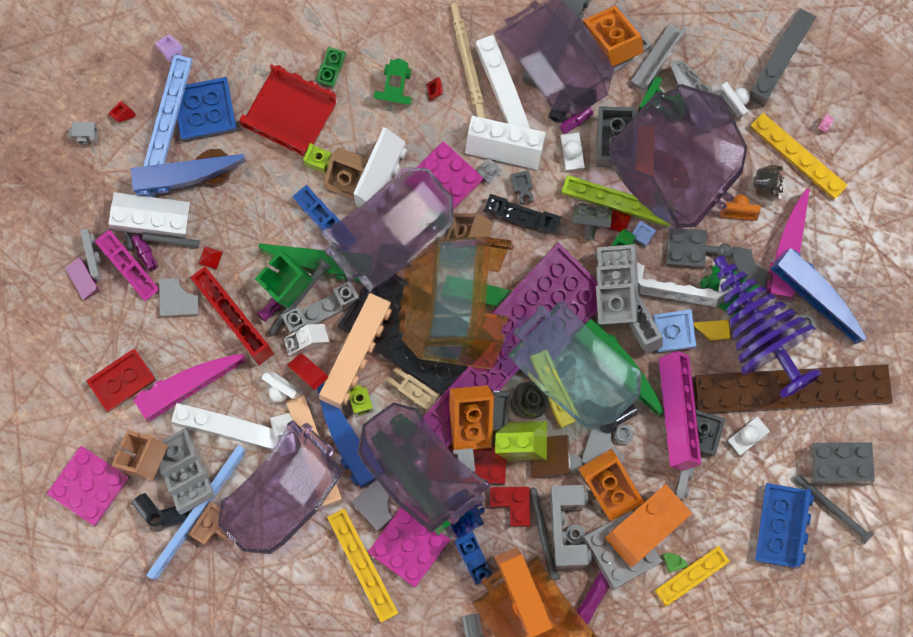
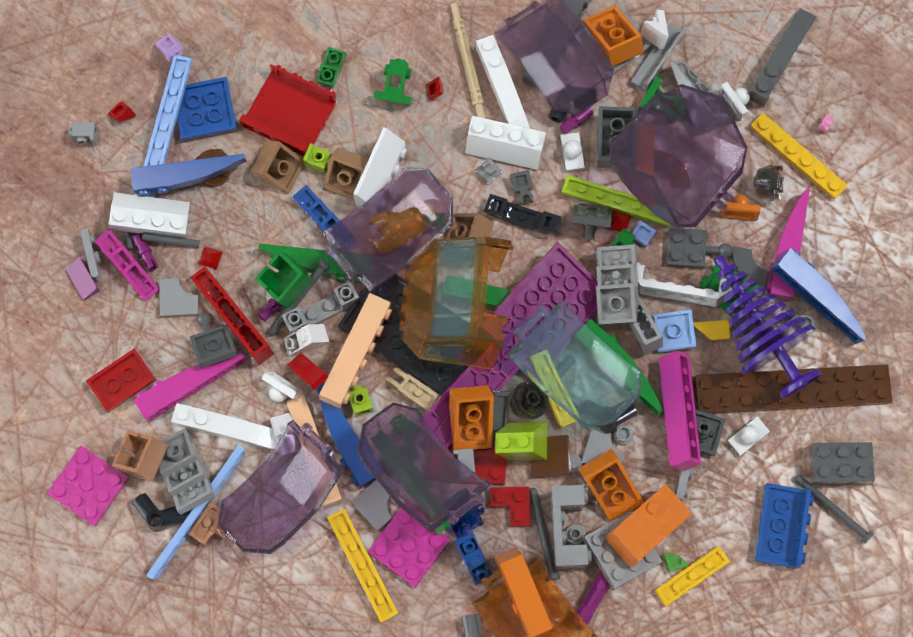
(212, 344): none -> dark grey plate
(277, 166): none -> medium nougat slope
(399, 228): none -> clear orange hair
(452, 172): dark pink plate -> none
(656, 30): none -> white slope

